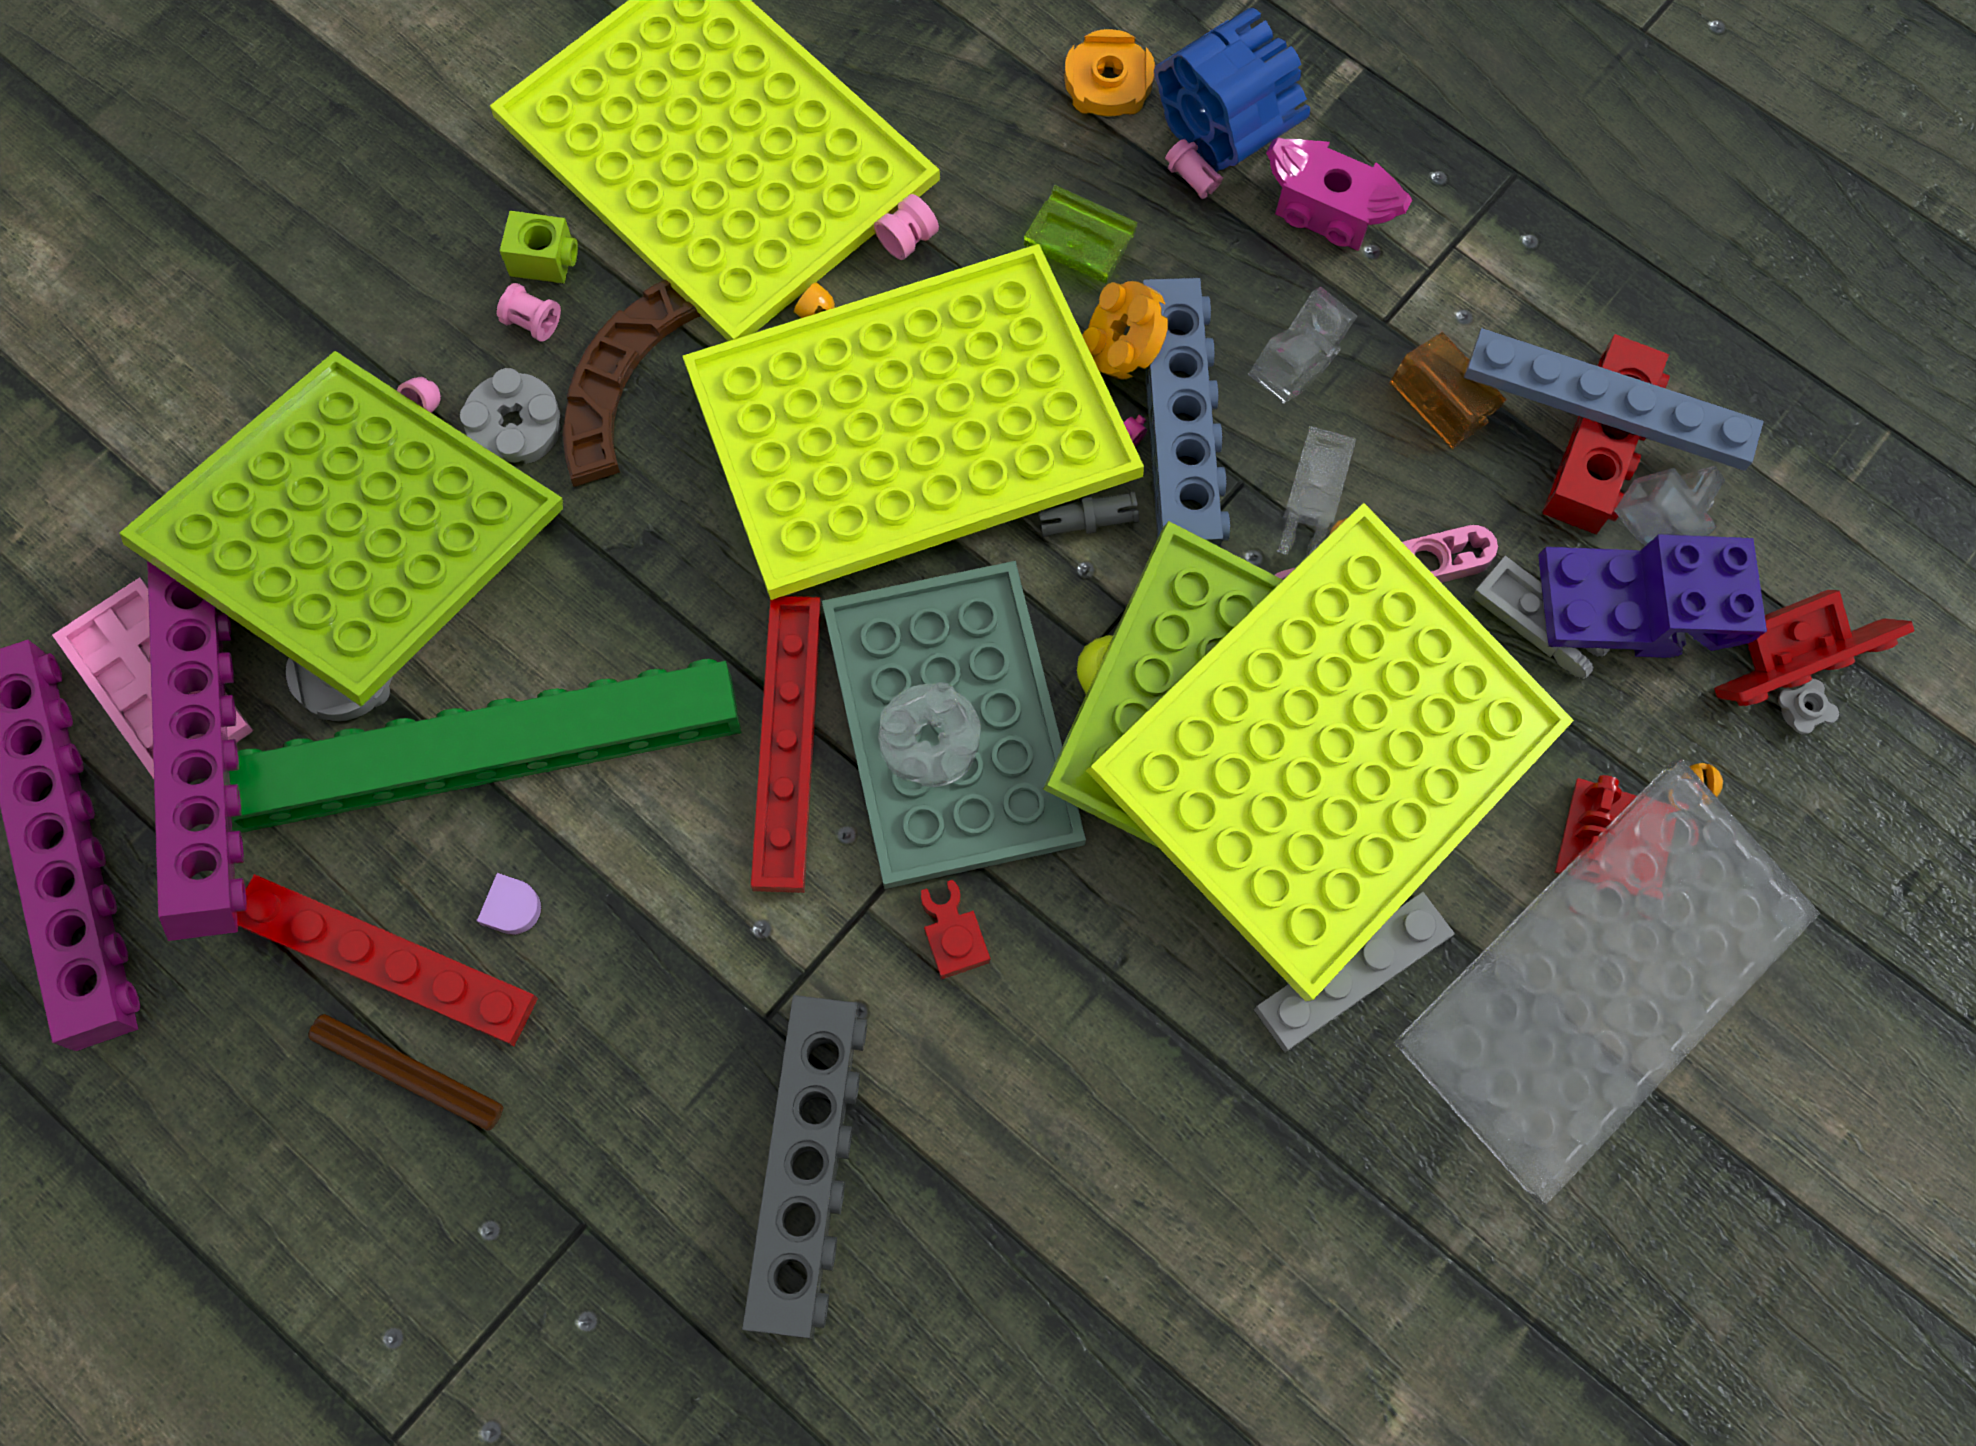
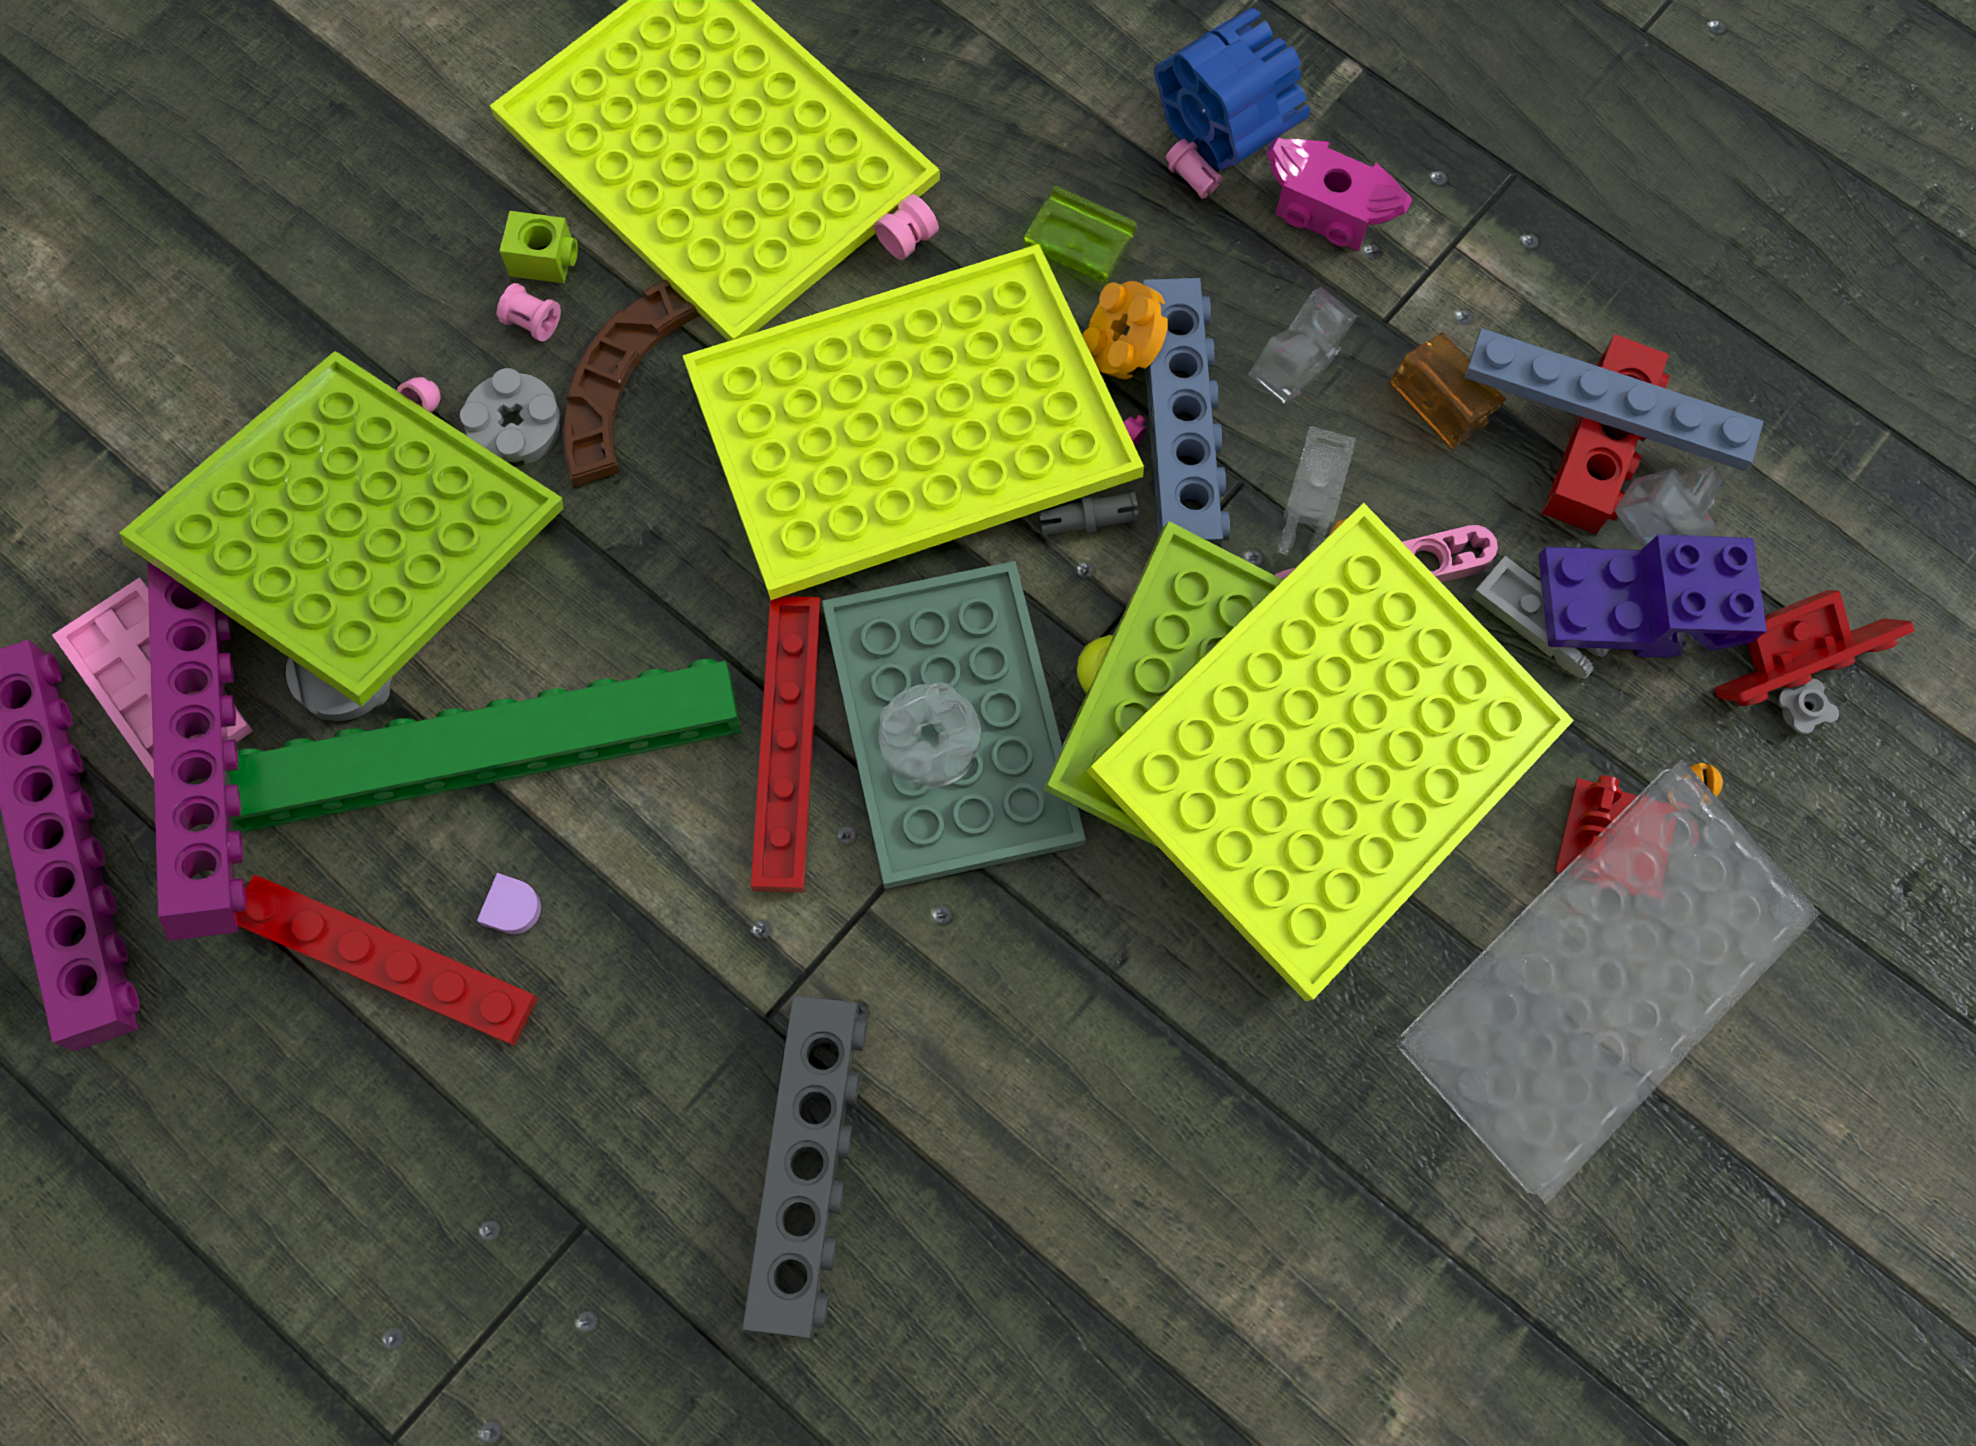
(406, 1072): reddish brown axle -> none
(814, 301): light orange hinge -> none
(955, 938): red plate -> none
(1109, 95): light orange plate -> none
(1397, 945): light grey plate -> none

